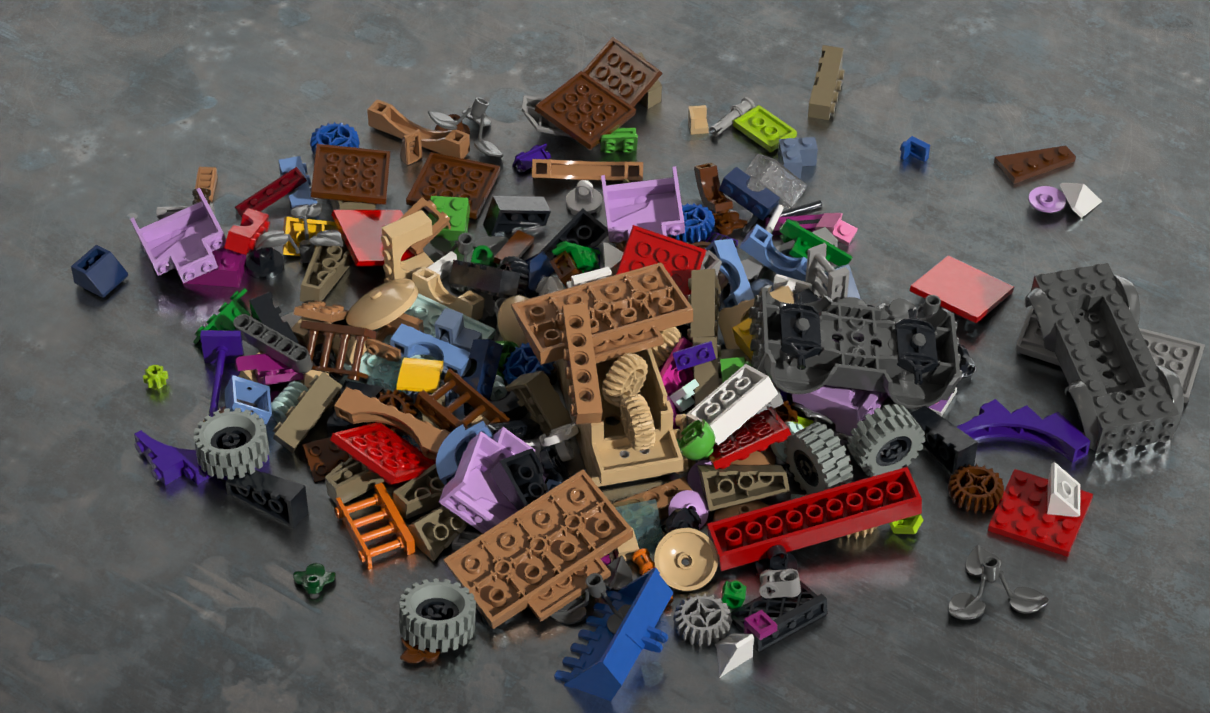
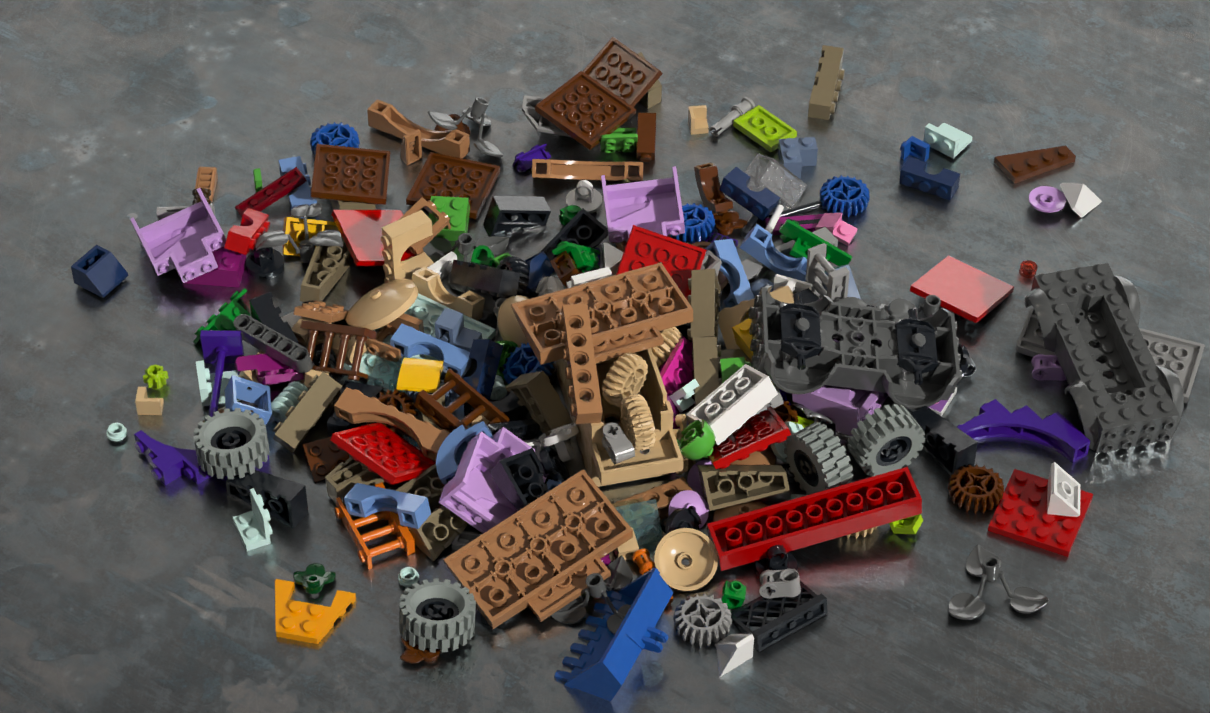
(116, 432): none -> light aqua plate
(147, 405): none -> tan panel
(206, 383): none -> light aqua bracket
(254, 525): none -> light aqua bracket
(257, 179): none -> bright green tile
(306, 620): none -> light orange wing
(367, 499): none -> medium blue arch
(408, 576): none -> light aqua plate
(515, 246): reddish brown tile -> none
(568, 213): none -> green plate
(617, 443): none -> light grey piece
(646, 136): none -> reddish brown slope
(694, 355): dark purple hinge -> none
(759, 624): magenta bracket -> none
(844, 196): none -> blue gear
(941, 184): none -> dark blue arch
(946, 139): none -> light aqua bracket
(1032, 269): none -> clear red bush
(1049, 368): none -> lavender piece

